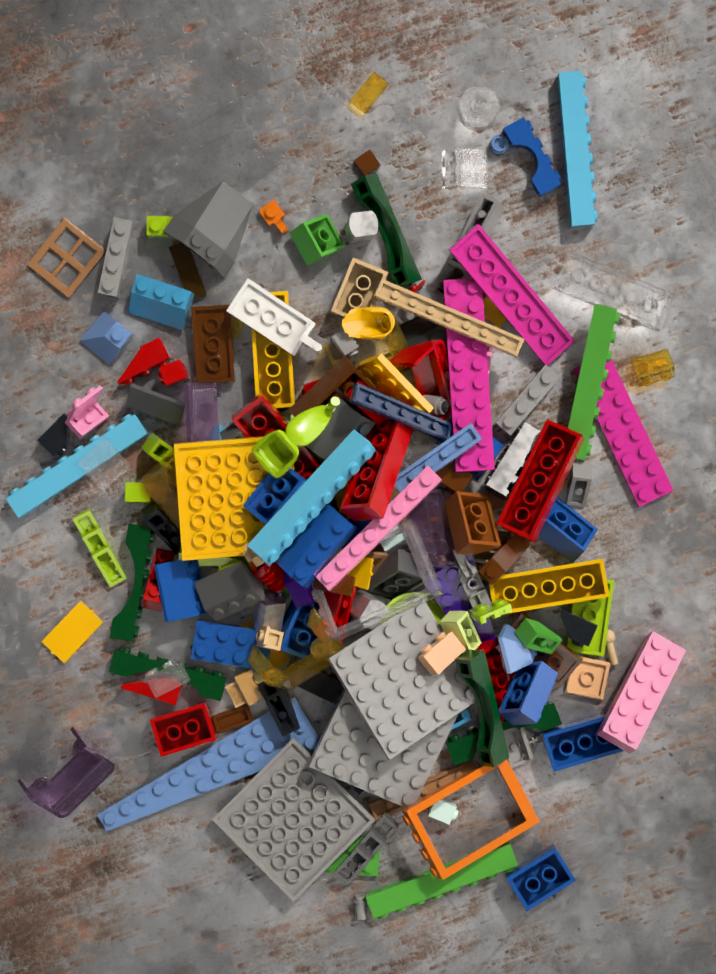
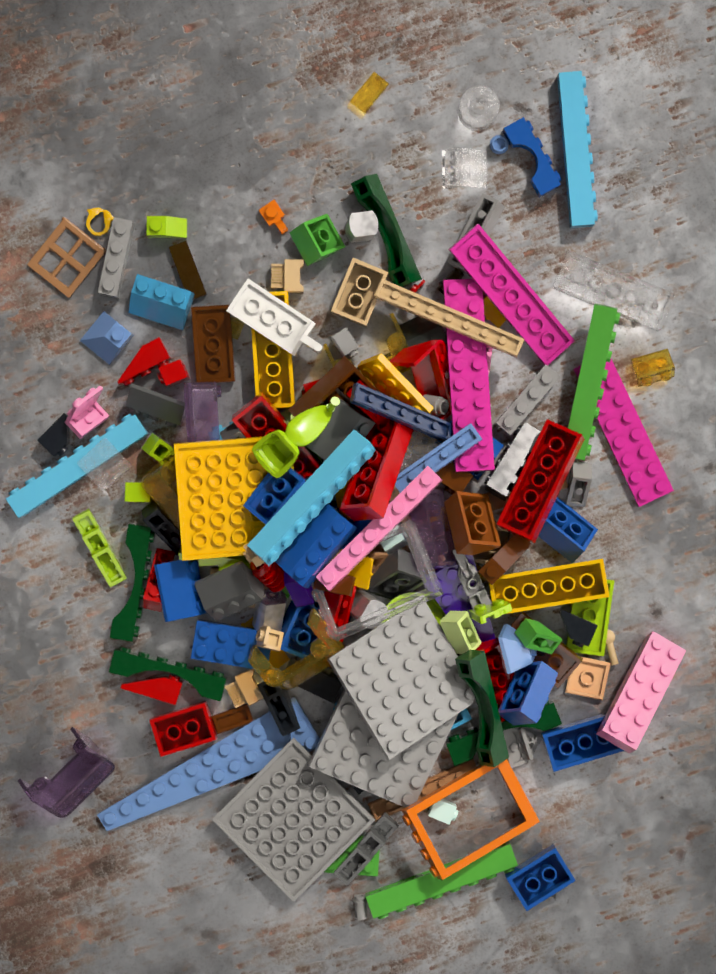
(72, 631): yellow piece -> none
(107, 219): none -> yellow piece
(166, 679): clear bracket -> none
(213, 226): dark grey wedge -> none
(287, 276): none -> tan piece
(367, 162): reddish brown tile -> none
(368, 323): yellow hair -> none
(441, 652): light nougat brick -> none

